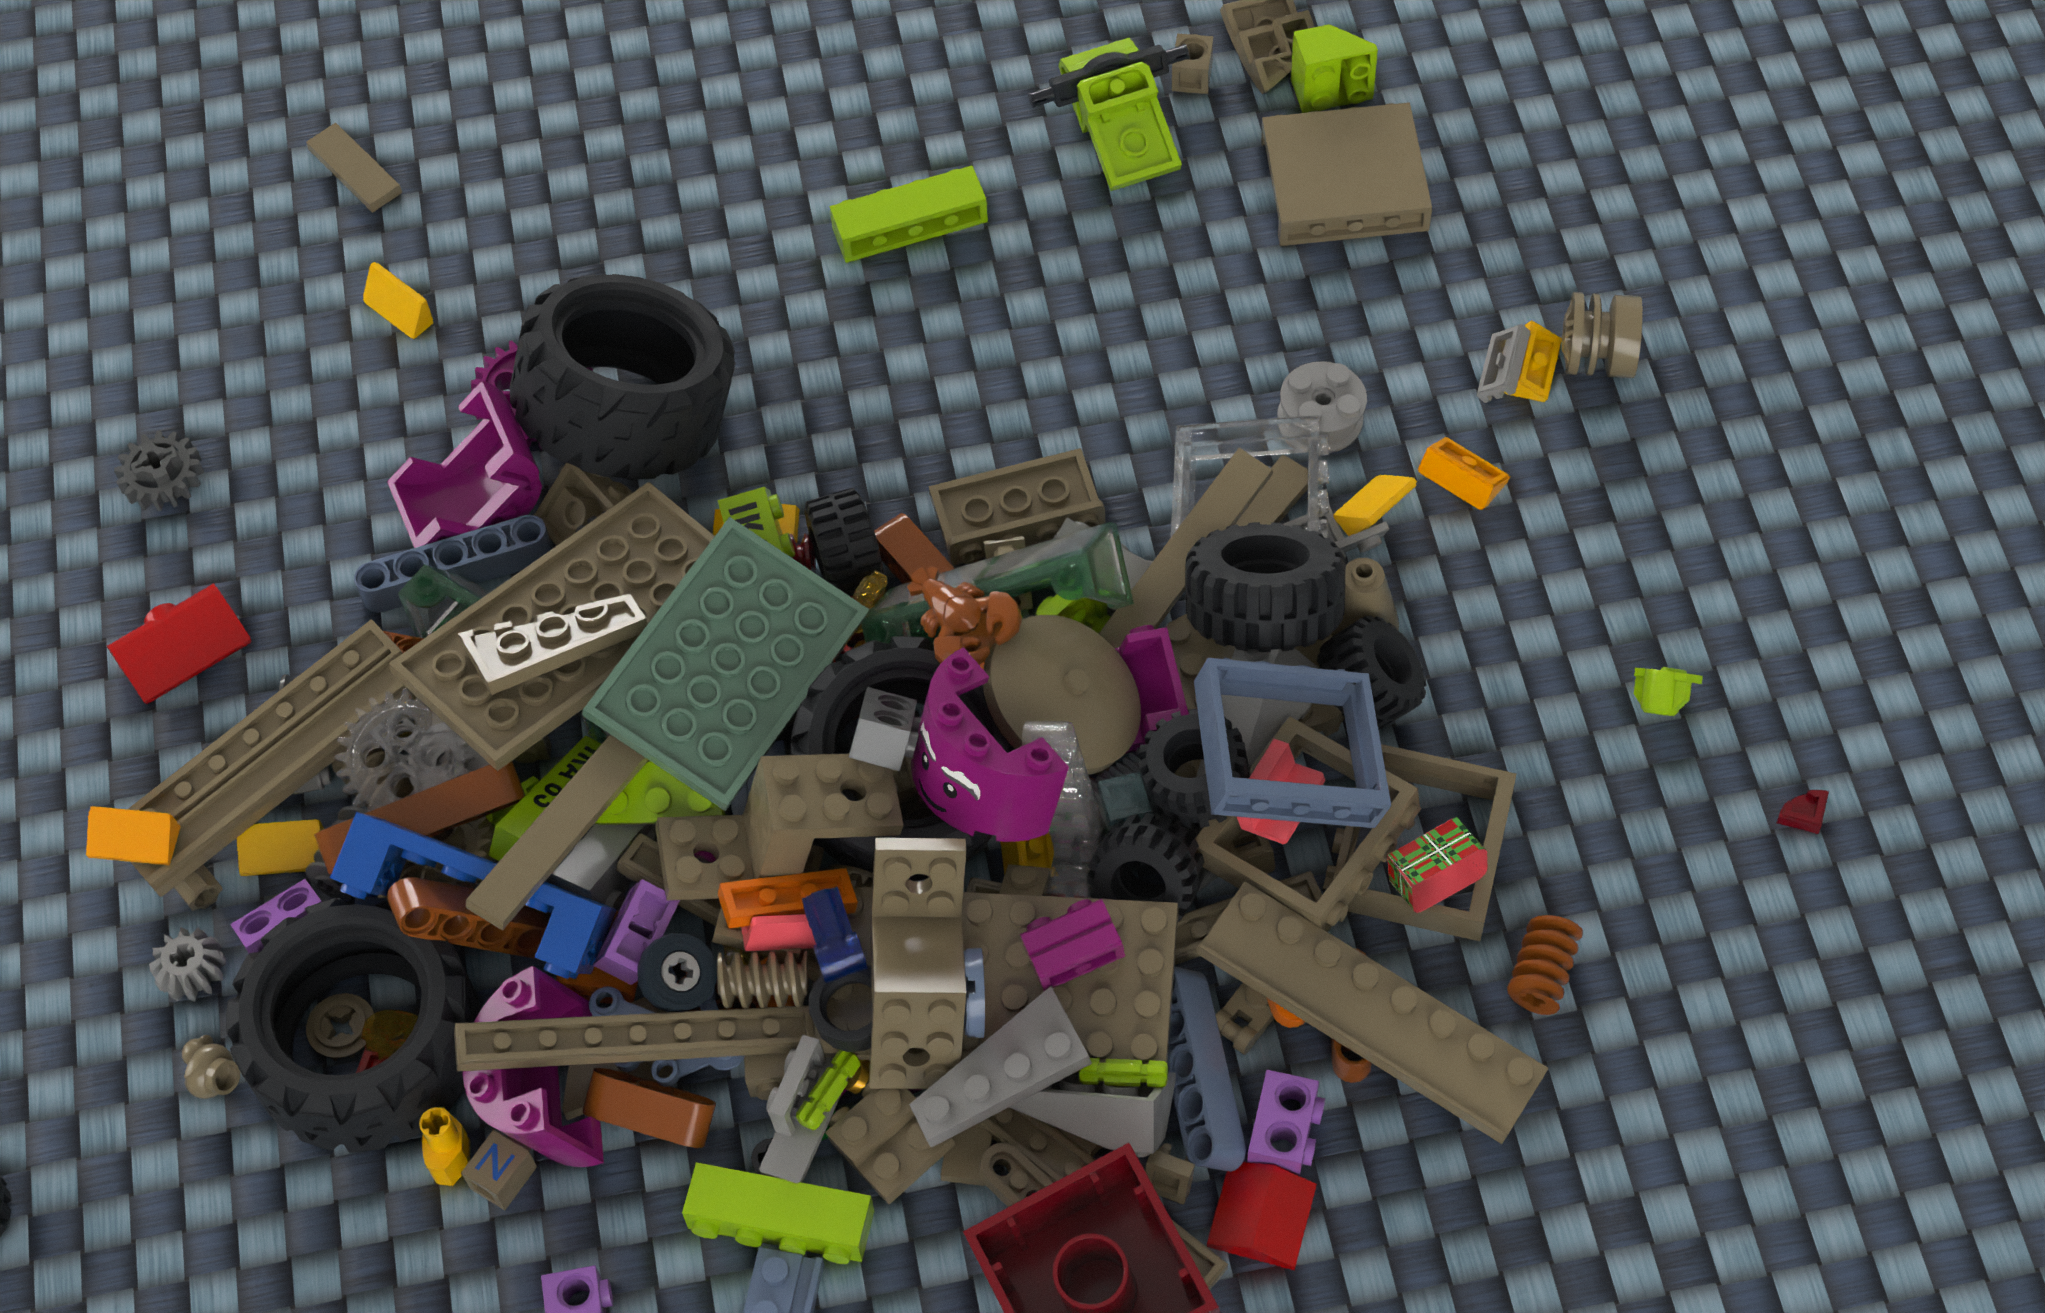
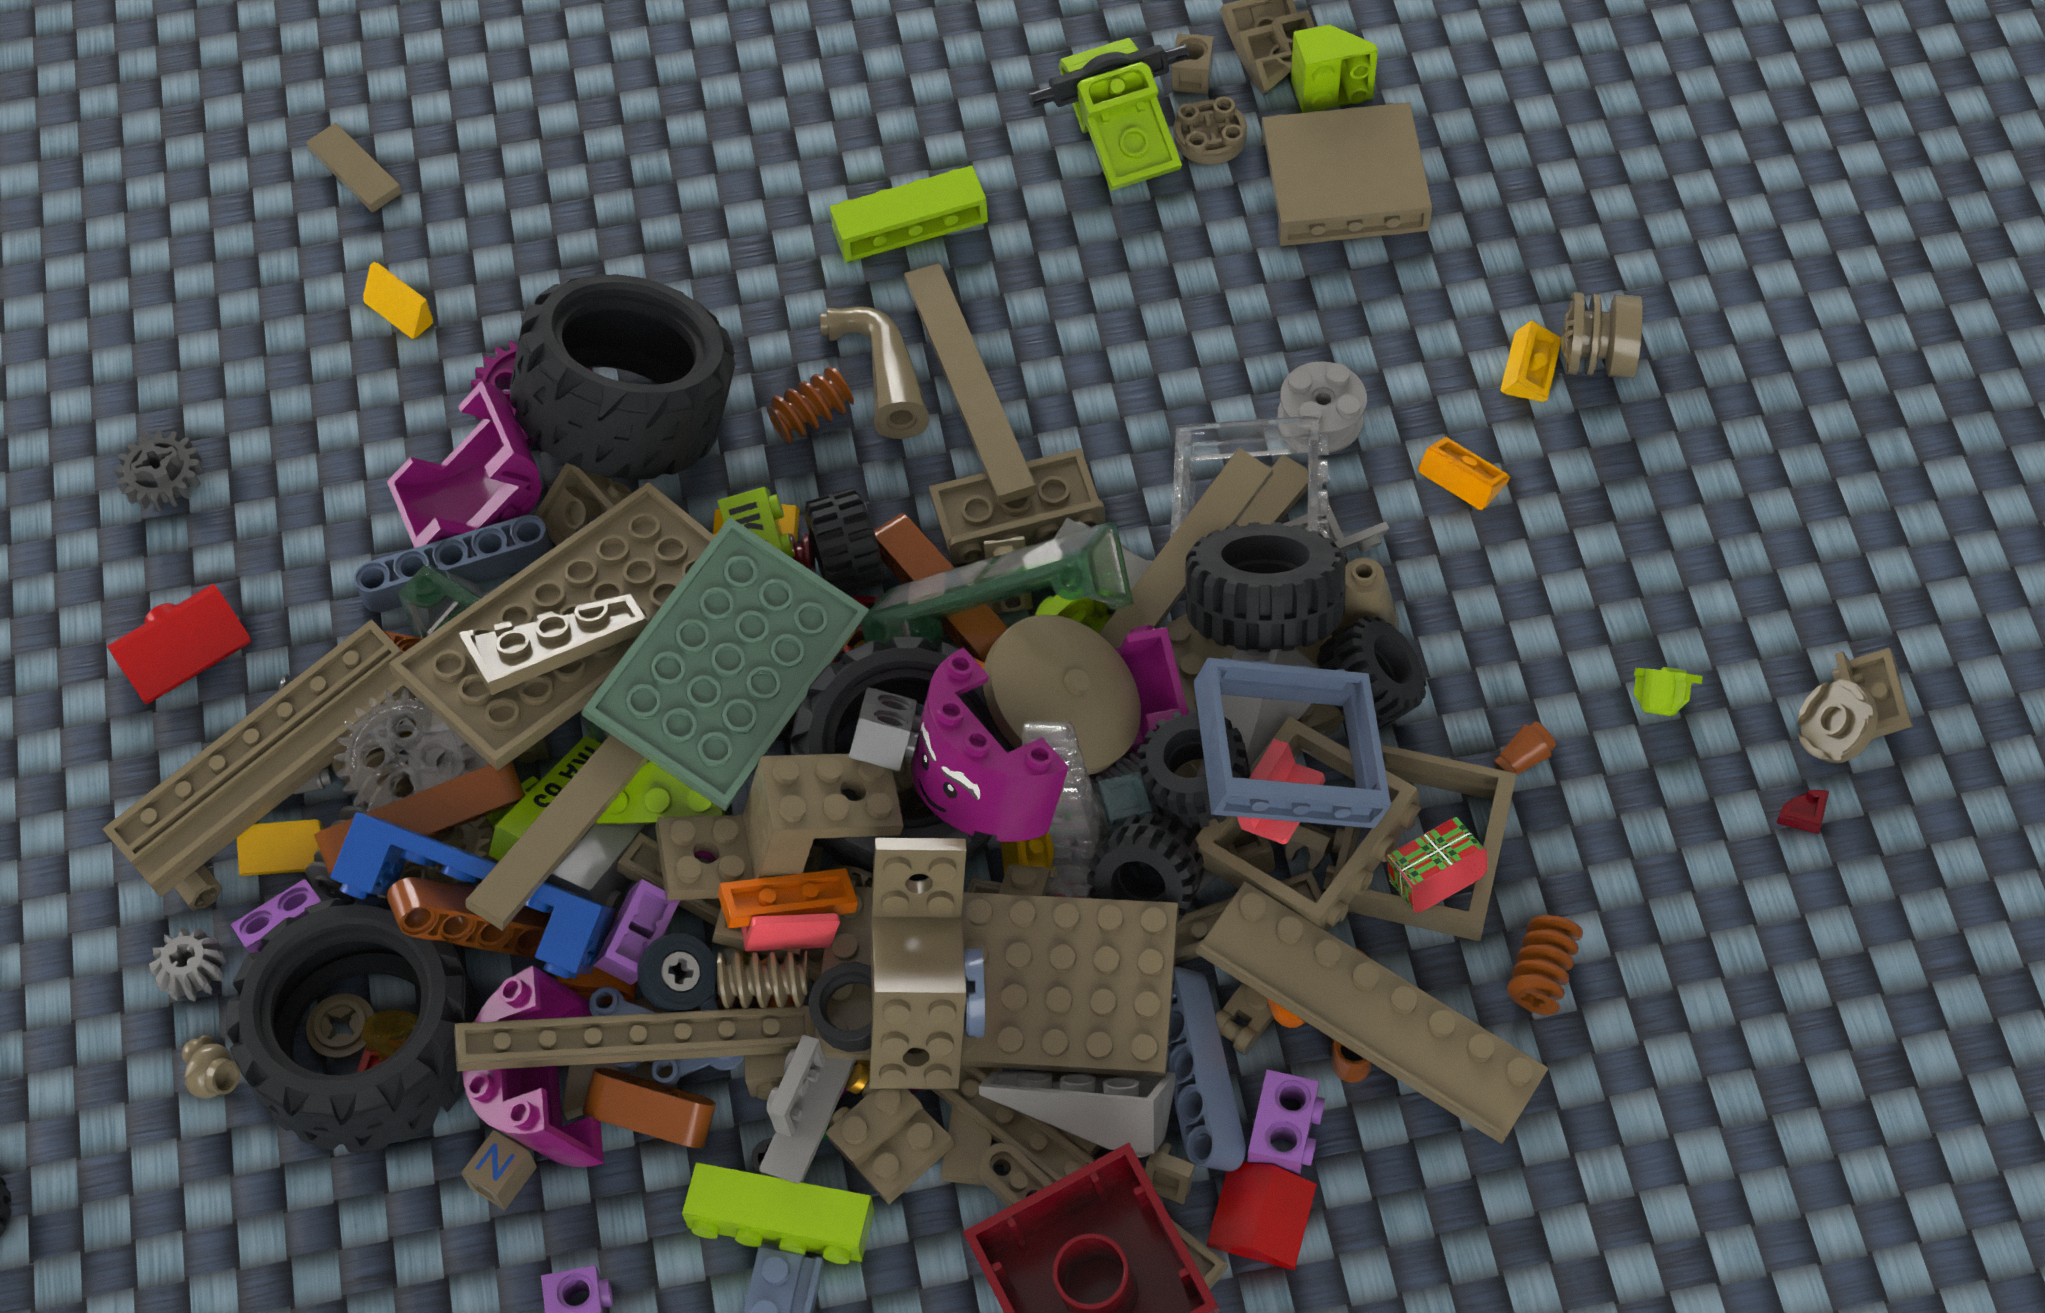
(131, 835): light orange slope -> none
(444, 1145): yellow piece -> none
(809, 403): none -> dark orange piece
(827, 1089): lime axle -> none
(836, 944): clear blue piece -> none
(870, 591): clear yellow gear -> none
(897, 394): none -> dark tan animal
(959, 613): dark orange animal -> none
(970, 384): none -> dark tan tile
(1005, 1069): light grey wing -> none
(1072, 943): magenta brick -> none
(1125, 1073): lime axle -> none
(1210, 131): none -> dark tan tile
(1317, 839): none -> dark tan tile
(1372, 502): yellow slope -> none
(1503, 363): light grey tile -> none
(1526, 749): none -> dark orange cone
(1837, 721): none -> dark tan tile
(1882, 680): none -> dark tan bracket

